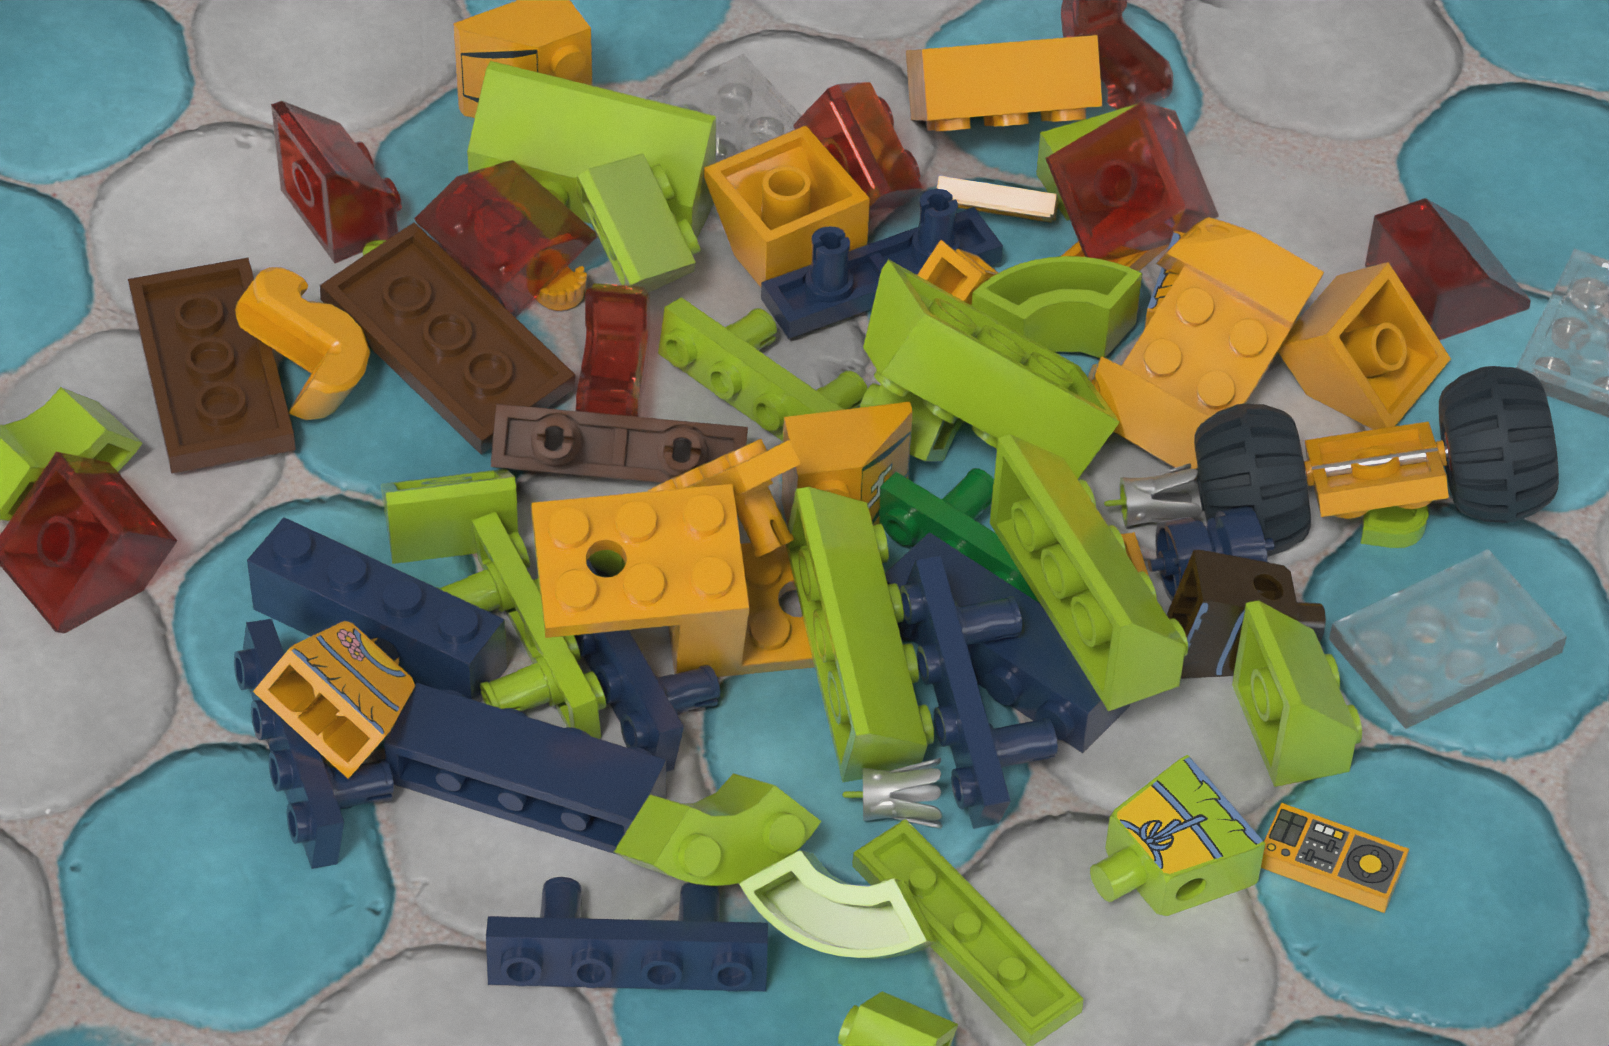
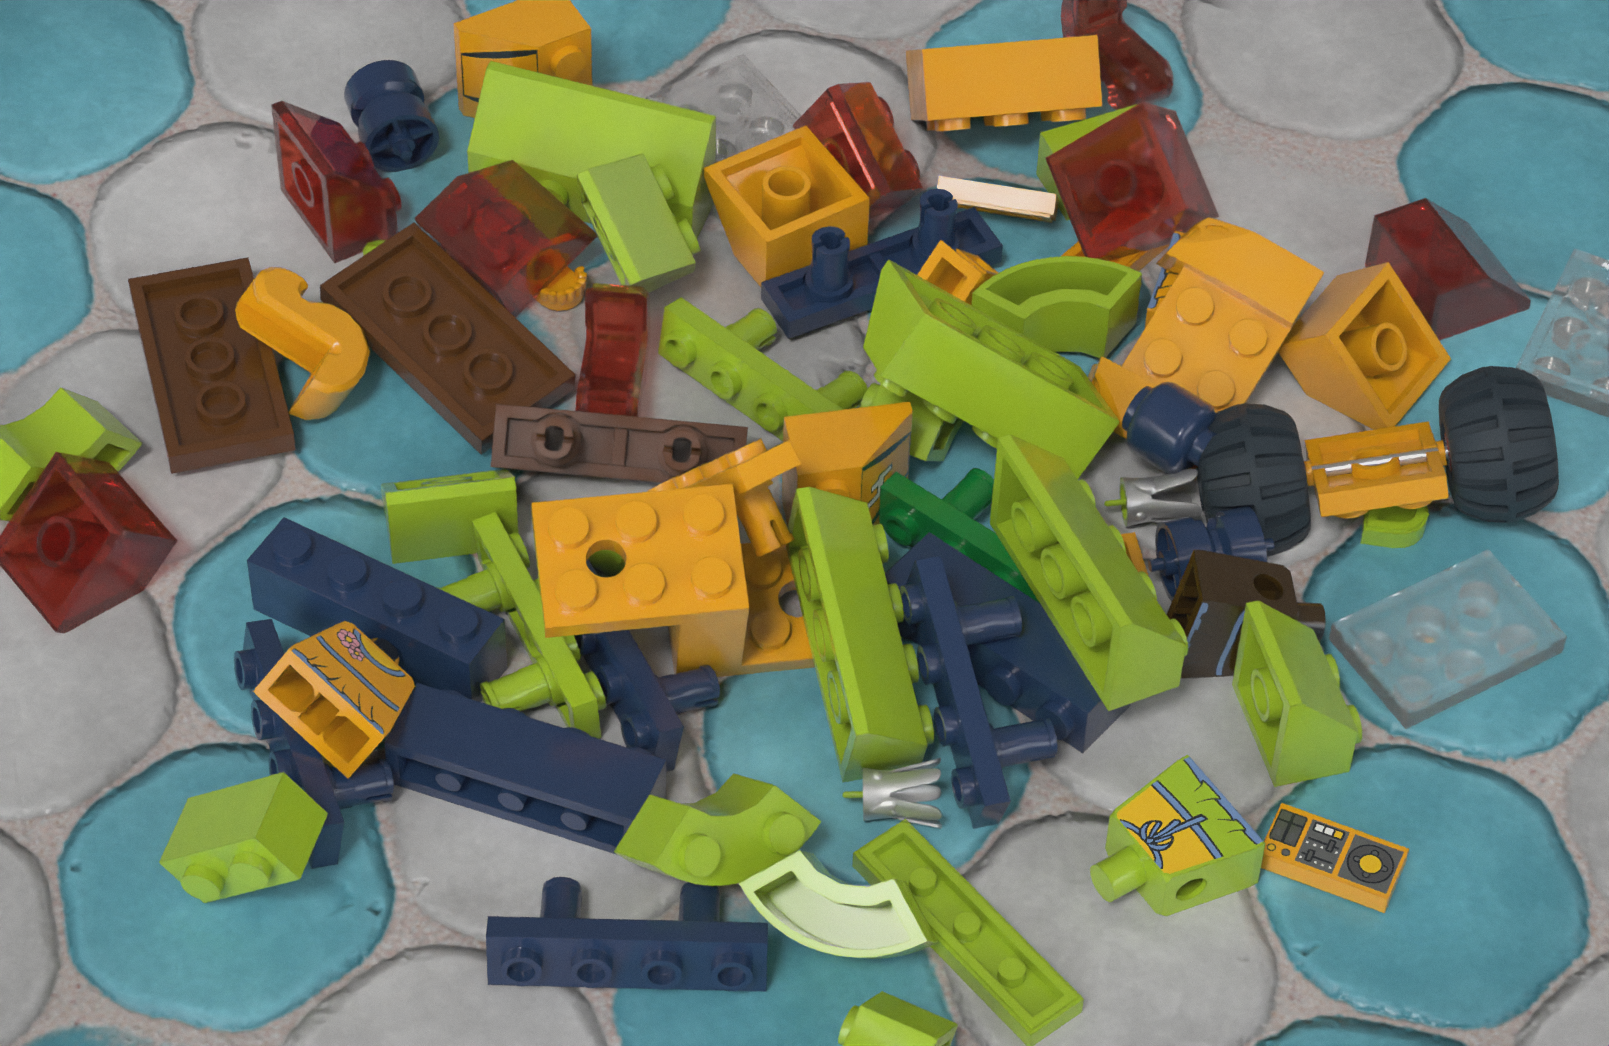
(243, 838): none -> lime brick
(391, 115): none -> dark blue wheel
(1168, 426): none -> dark blue head

